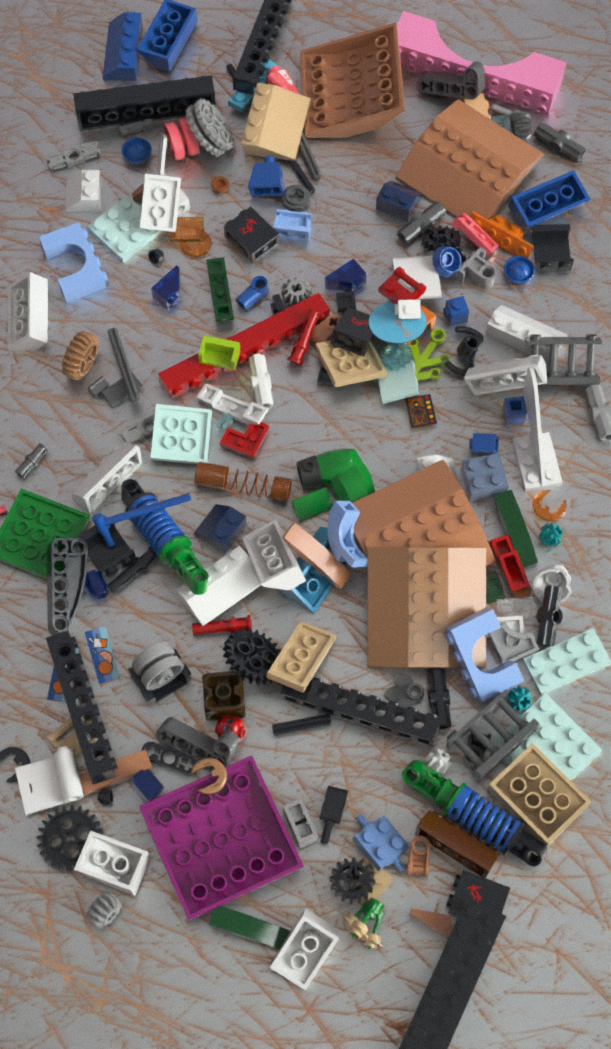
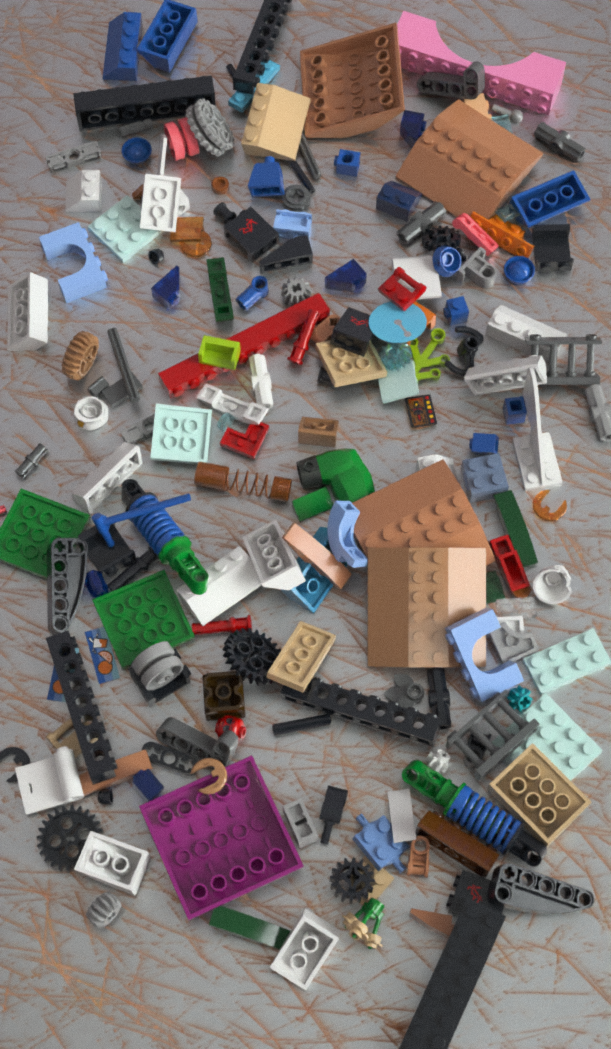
(90, 413): none -> white hat
(143, 616): none -> green plate
(221, 527): dark blue slope -> none
(224, 213): none -> black bush
(276, 305): black plate -> none
(280, 78): coral rock -> none
(290, 254): none -> black slope
(318, 431): none -> medium nougat slope
(345, 300): black plate -> none
(350, 168): none -> blue brick
(401, 815): none -> white sticker
(408, 309): white bracket -> none
(412, 126): none -> clear blue slope
(507, 213): none -> clear light blue slope
(521, 125): dark grey gear -> none
(531, 897): none -> beam
(549, 615): black piece -> none
(551, 534): teal gear -> none

